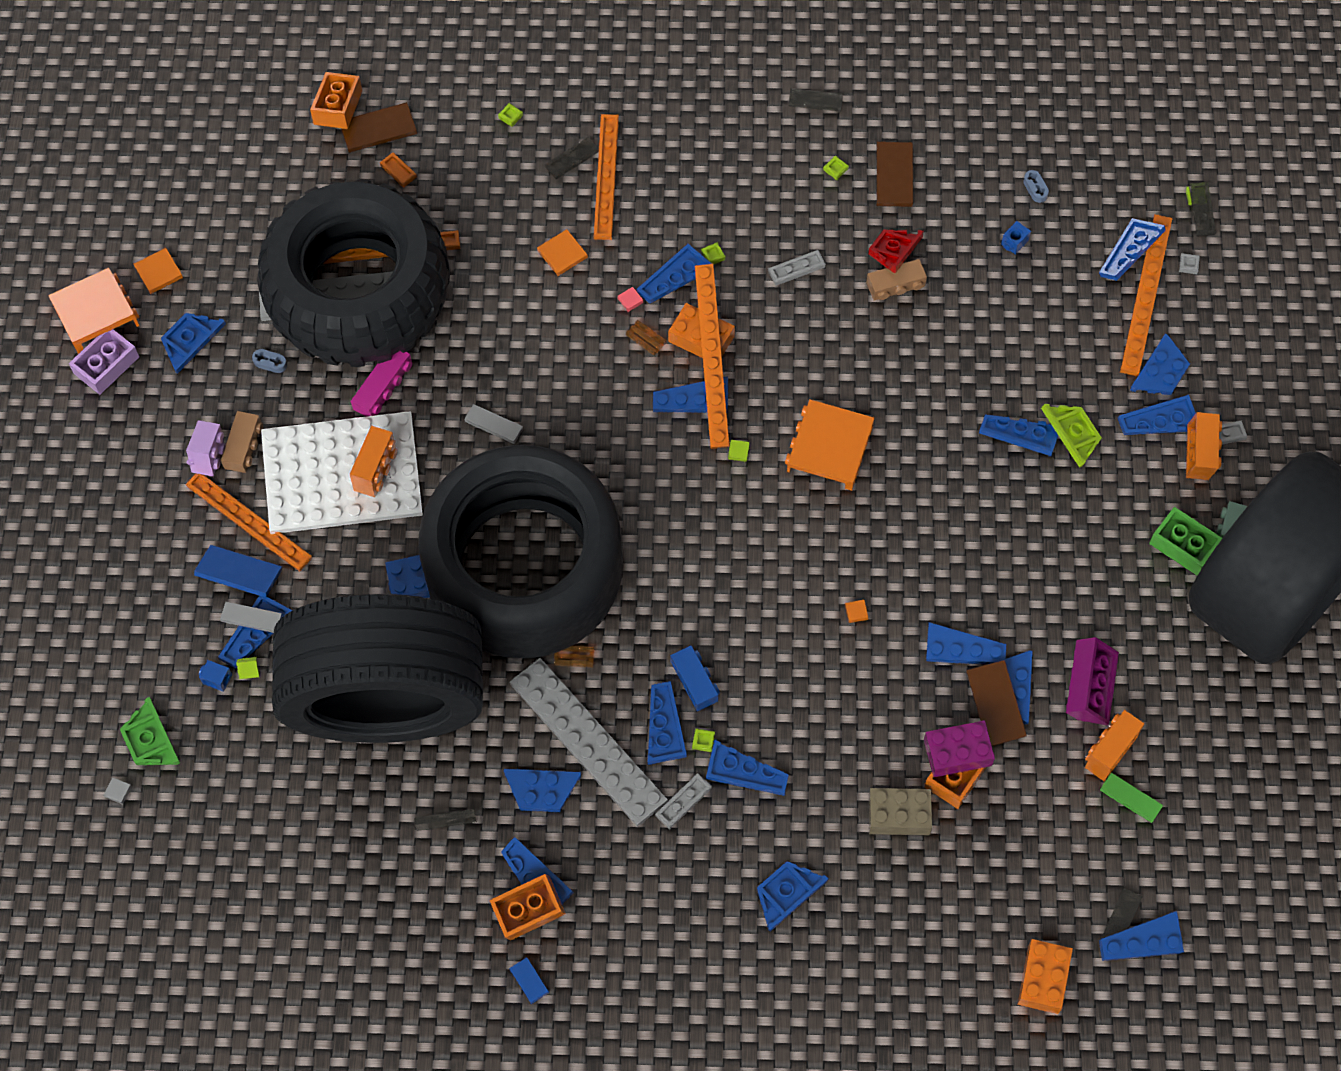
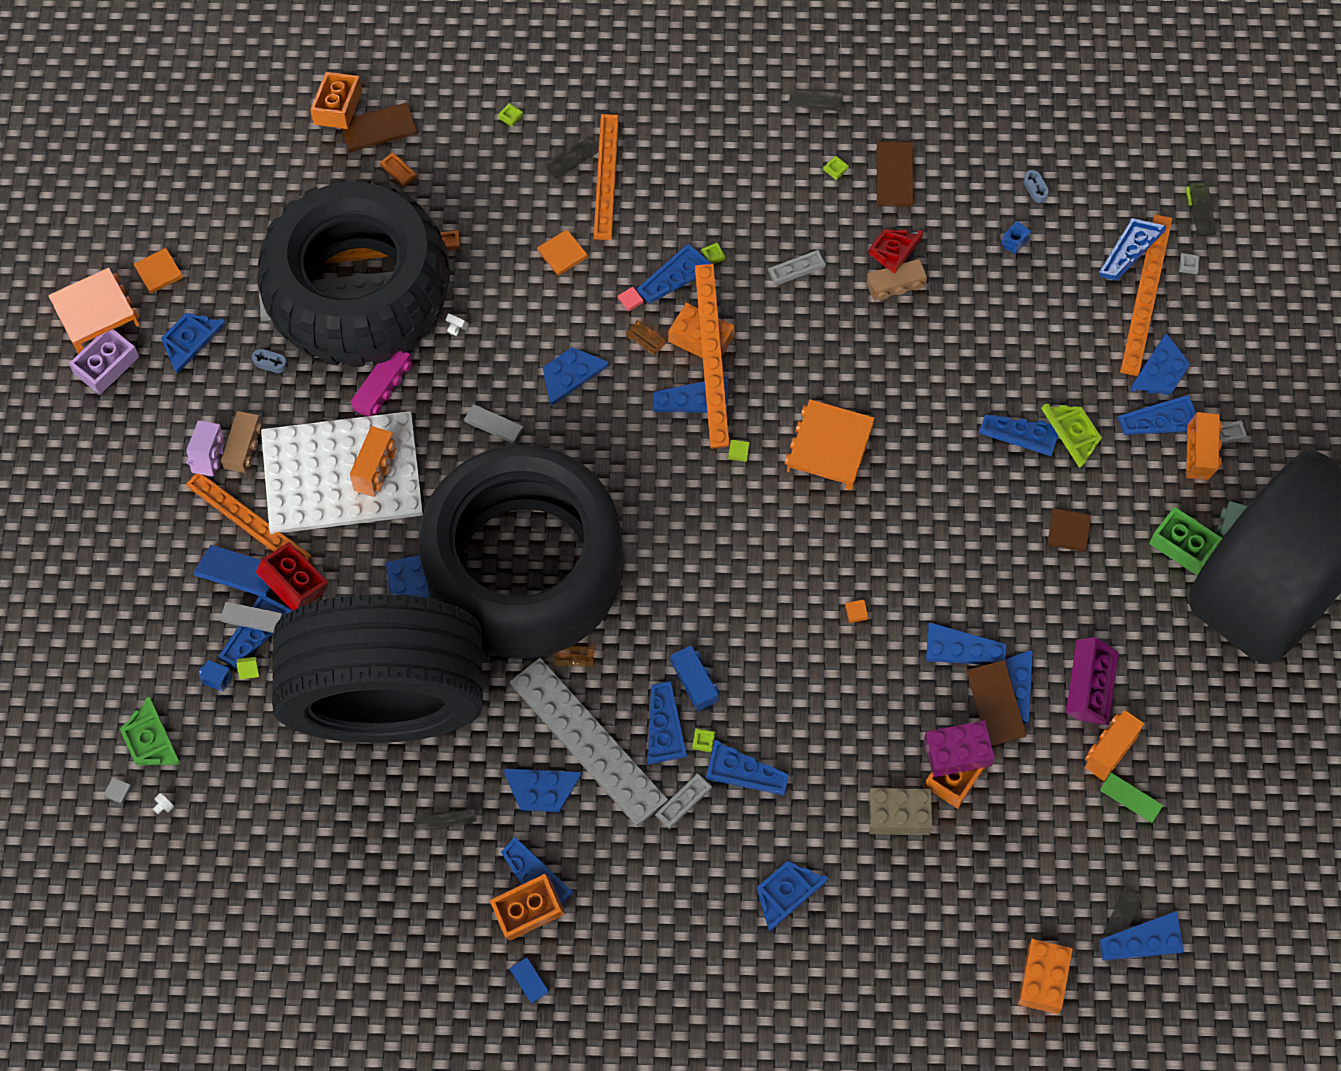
(163, 803): none -> white tile
(291, 576): none -> red brick
(455, 324): none -> white tile
(570, 372): none -> blue wing
(1068, 530): none -> reddish brown tile

